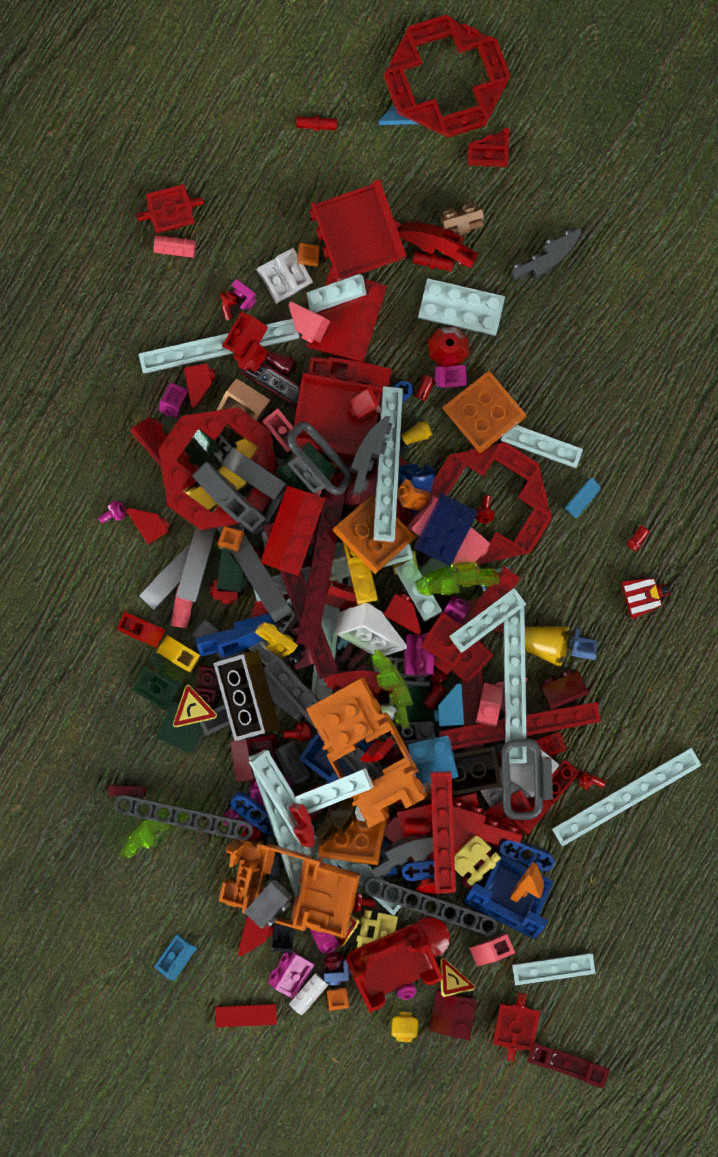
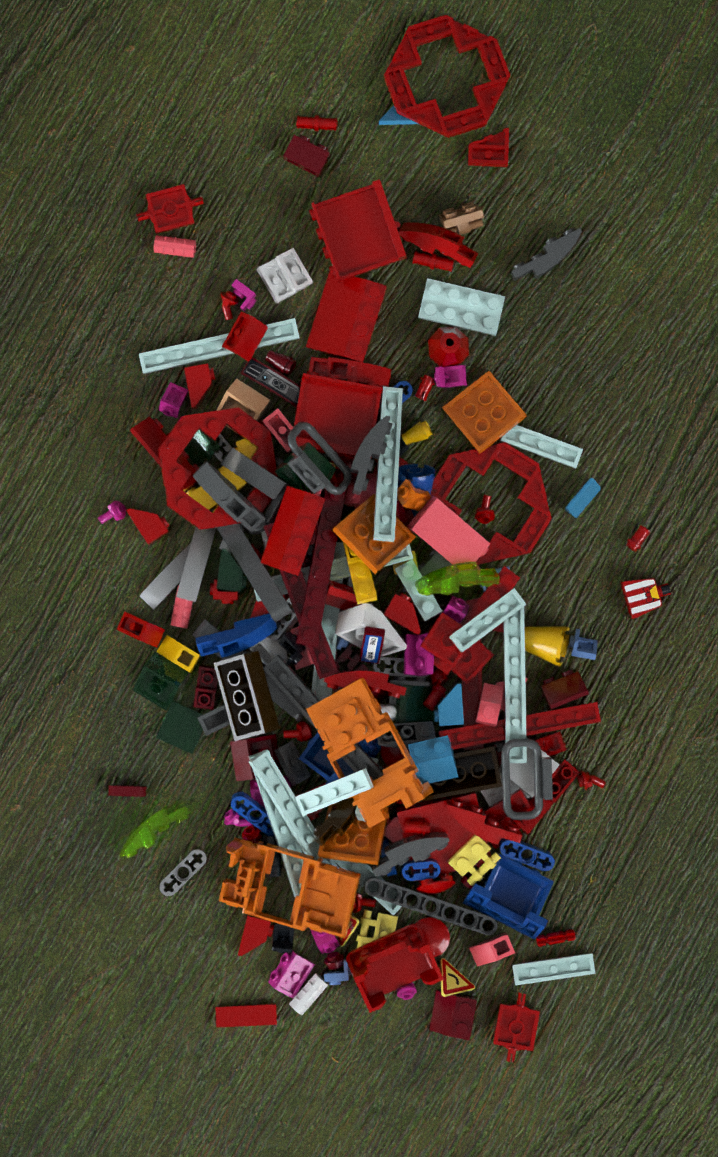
(173, 818): dark grey beam -> none
(175, 957): dark azure slope -> none
(176, 886): none -> light grey beam
(192, 709): piece -> none
(230, 538): orange tile -> none
(253, 358): red bracket -> none
(268, 904): flat silver brick -> none
(277, 643): yellow plate -> none
(304, 829): red slope -> none
(307, 155): none -> dark red hinge
(308, 254): orange tile -> none
(308, 323): coral slope -> none
(336, 293): light aqua plate -> none
(337, 998): orange tile -> none
(364, 405): red slope -> none
(372, 645): none -> tile
(377, 750): red slope -> none
(392, 679): clear neon green slope -> none
(404, 1027): yellow head -> none
(443, 831): red plate -> none
(445, 529): clear blue plate -> none
(529, 882): orange slope -> none
(555, 937): none -> red axle
(568, 1064): dark red slope -> none
(626, 797): light aqua plate -> none

